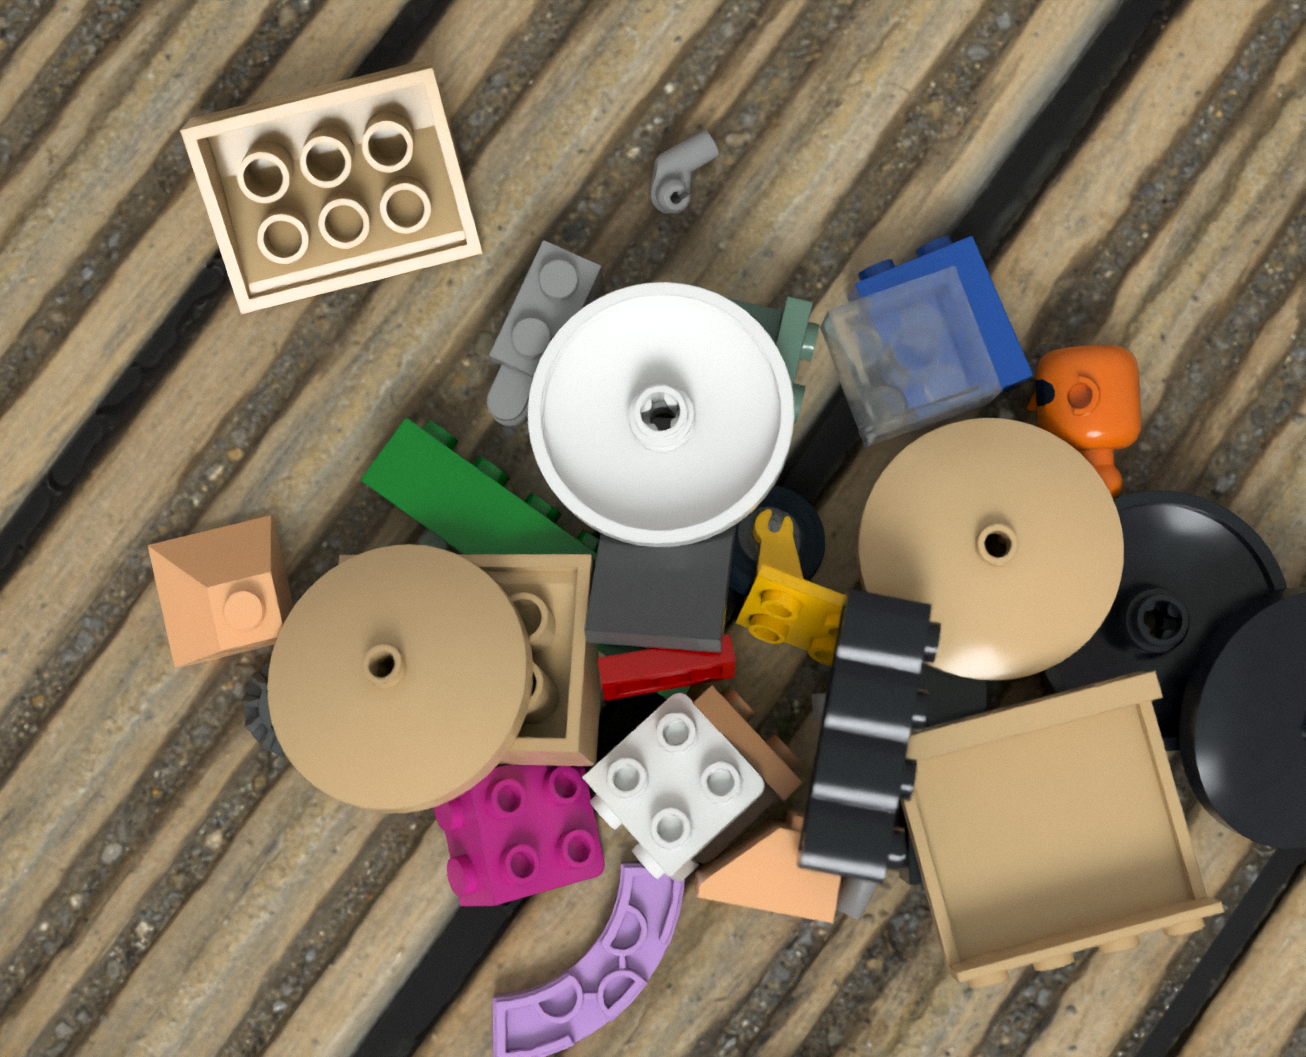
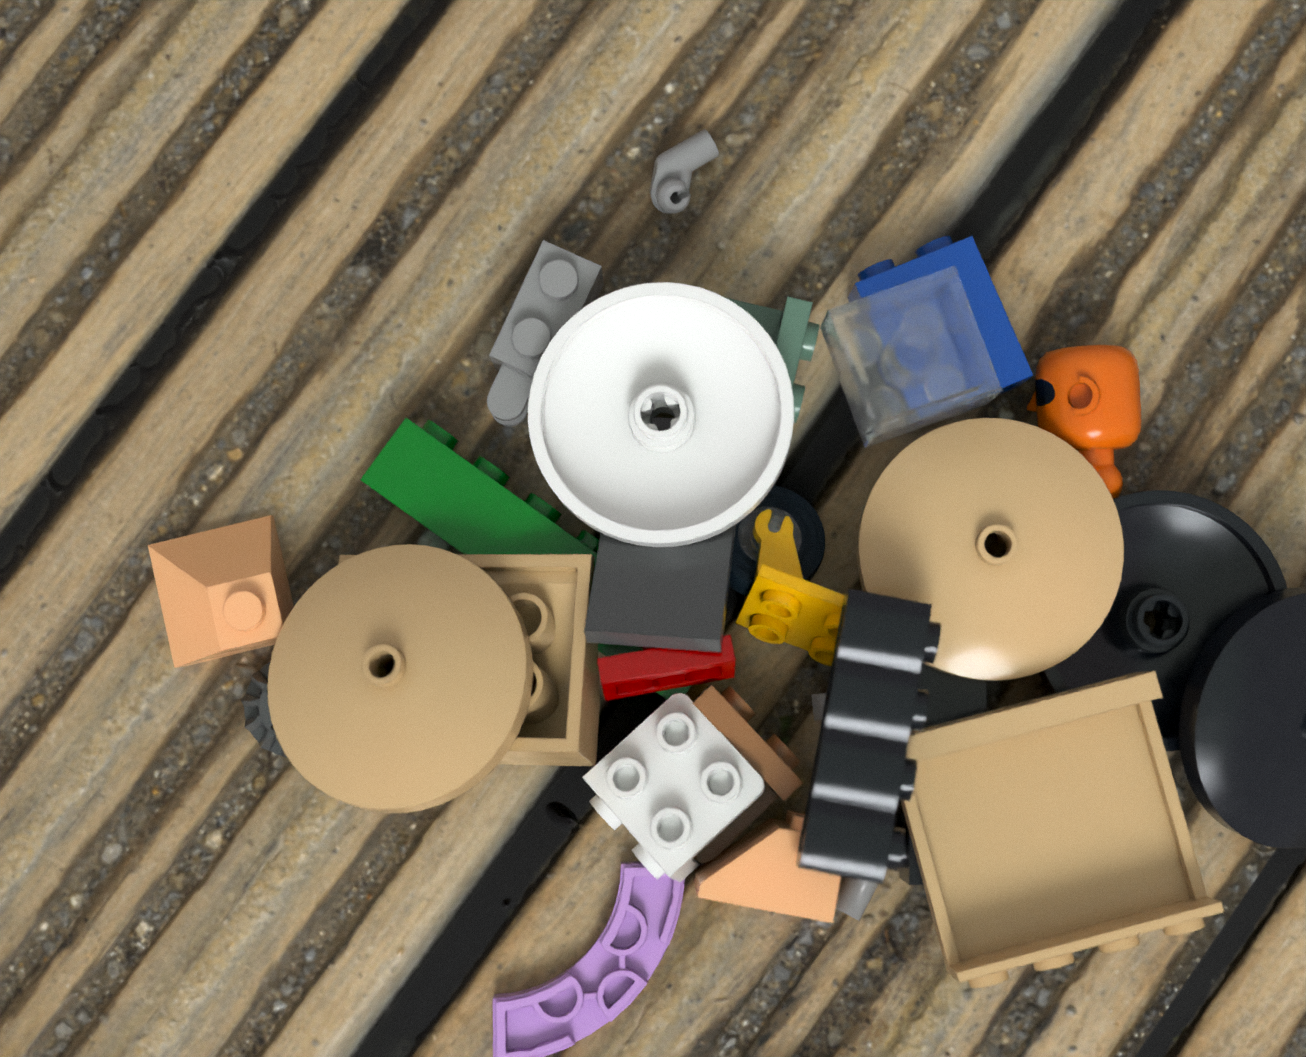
(333, 186): tan slope -> none
(520, 834): dark pink bracket -> none

